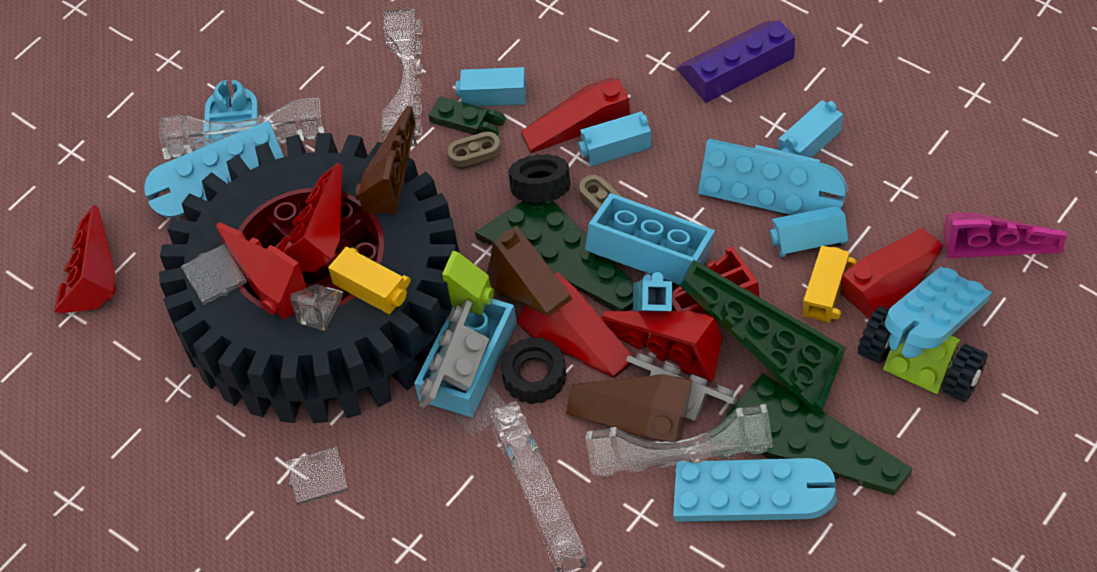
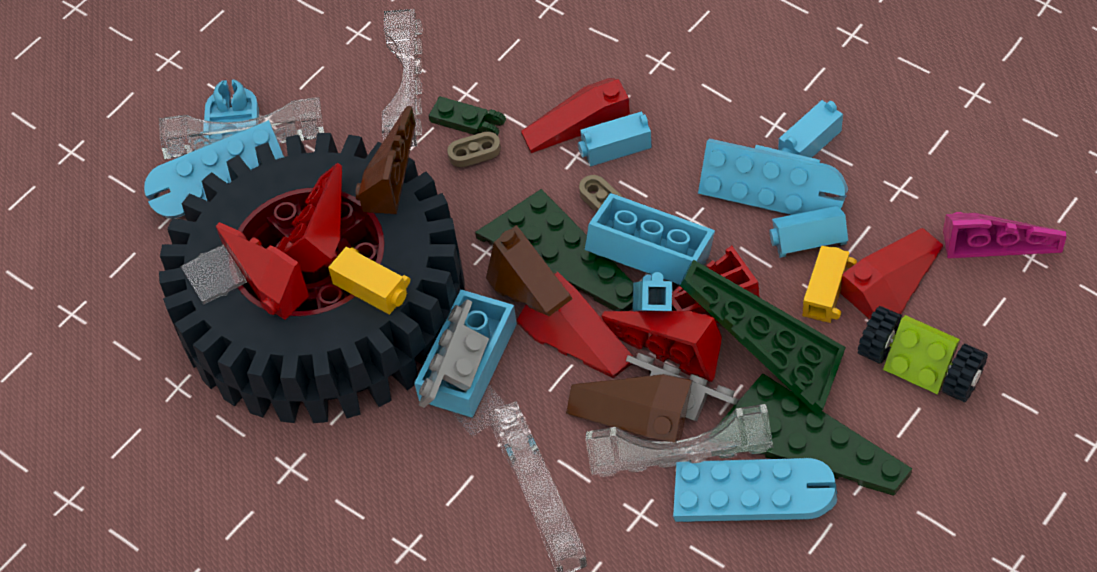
(89, 268): red wedge -> none
(316, 305): clear slope -> none
(317, 476): clear piece -> none
(467, 282): lime slope -> none
(492, 86): medium azure brick -> none
(527, 350): black tyre -> none
(539, 178): black tyre -> none
(739, 59): dark purple slope -> none
(933, 311): medium azure plate -> none

